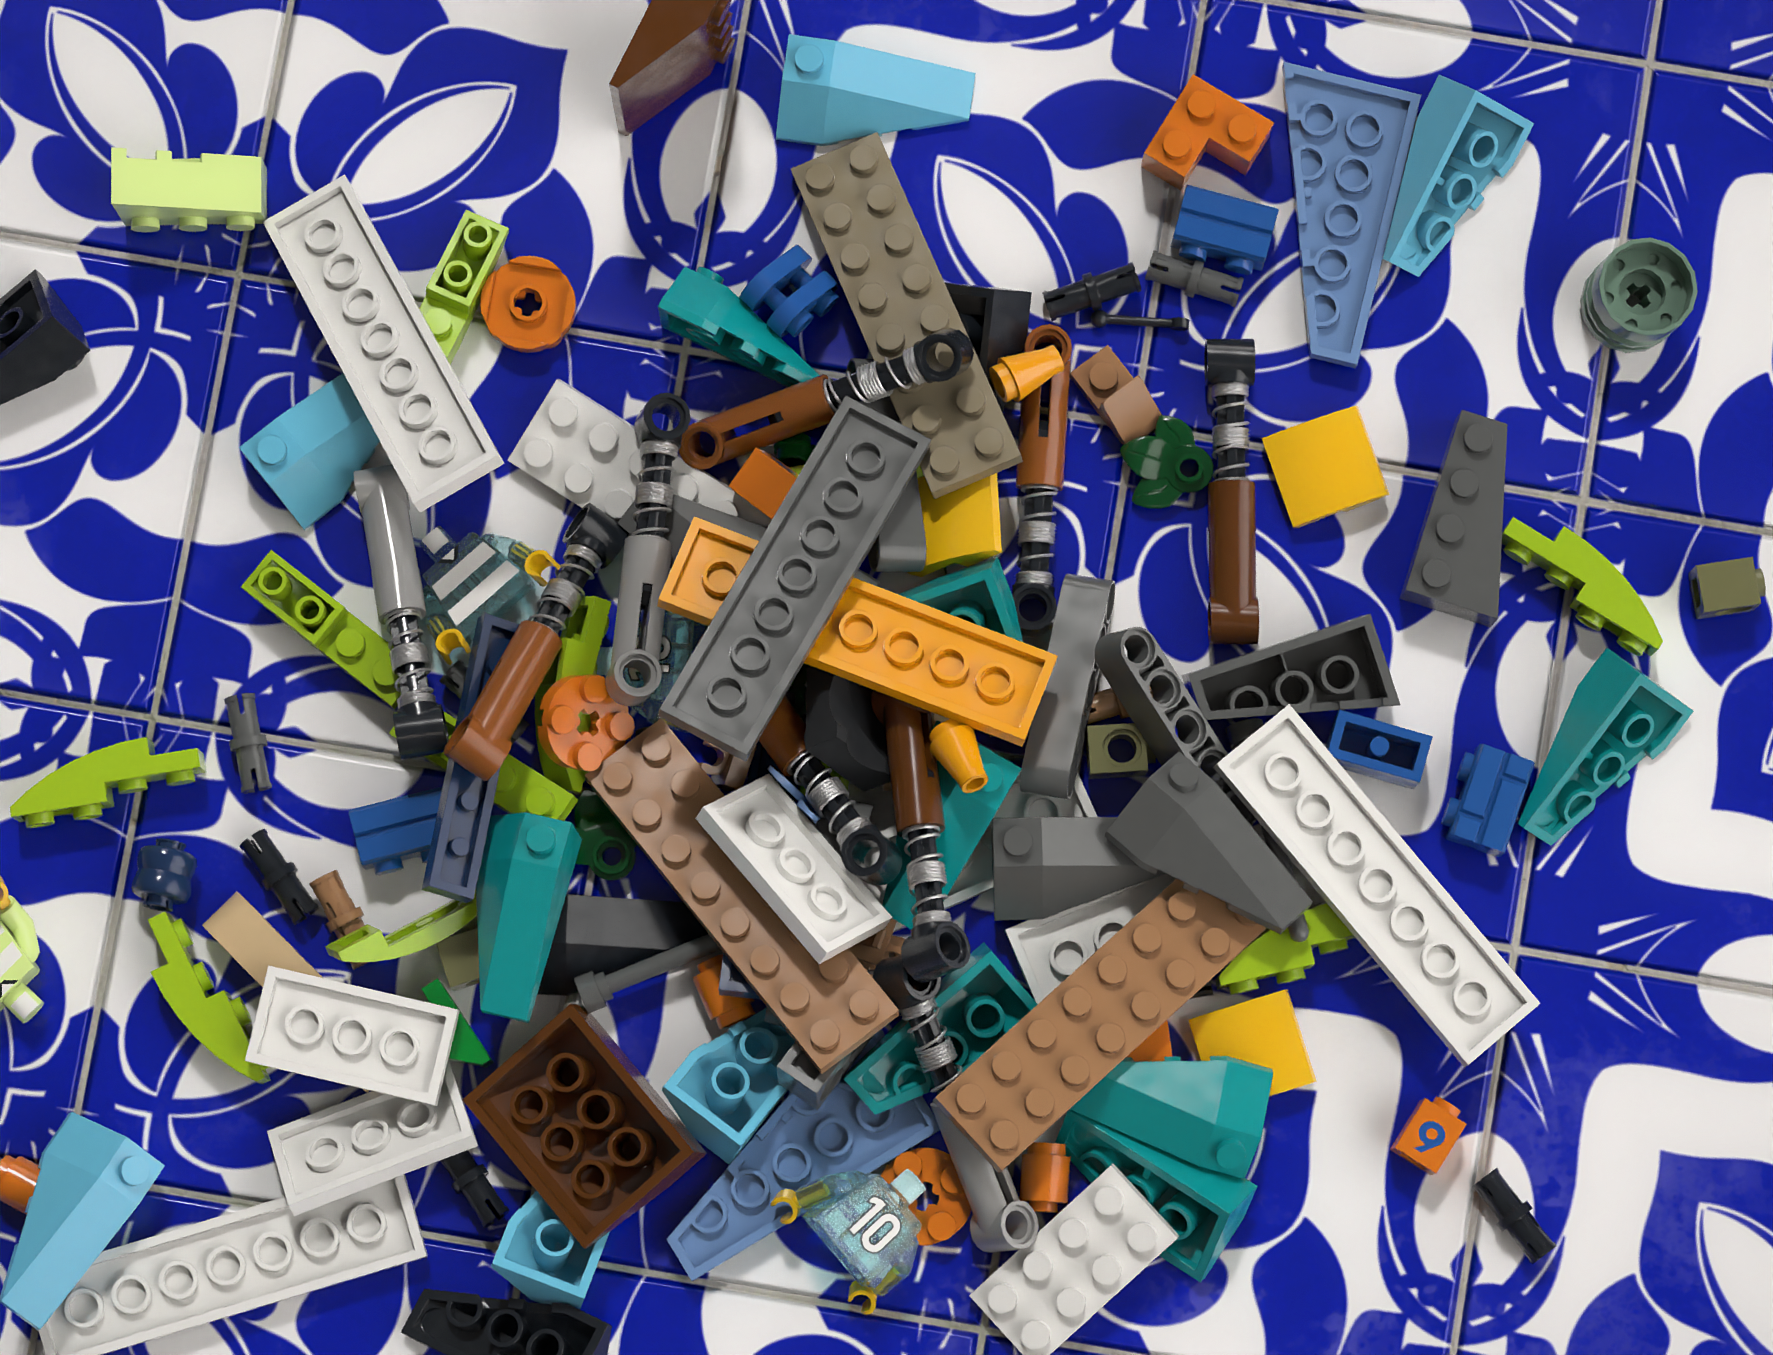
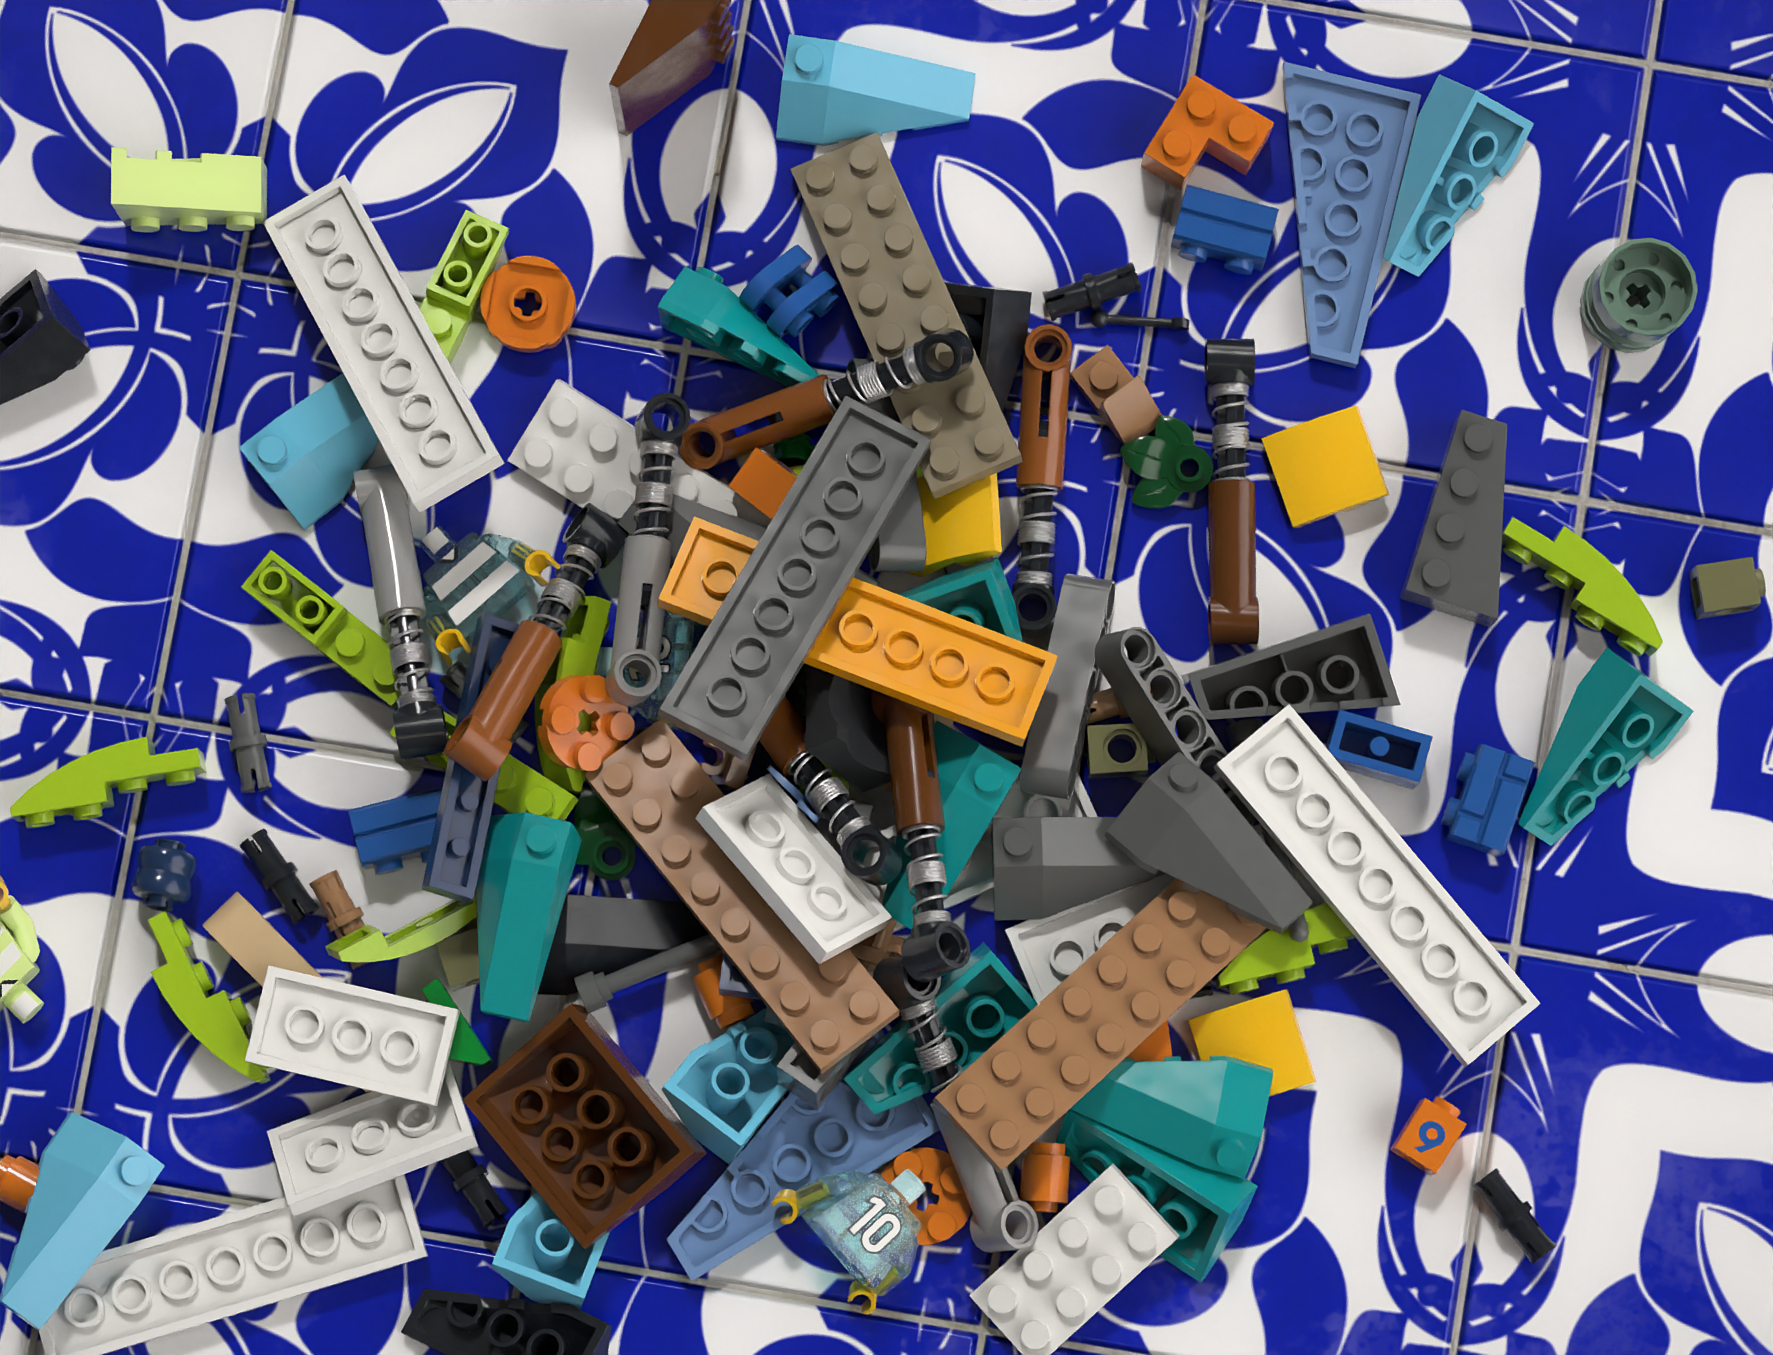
(959, 754): light orange cone -> none
(1023, 373): light orange cone -> none
(1194, 278): dark grey pin -> none

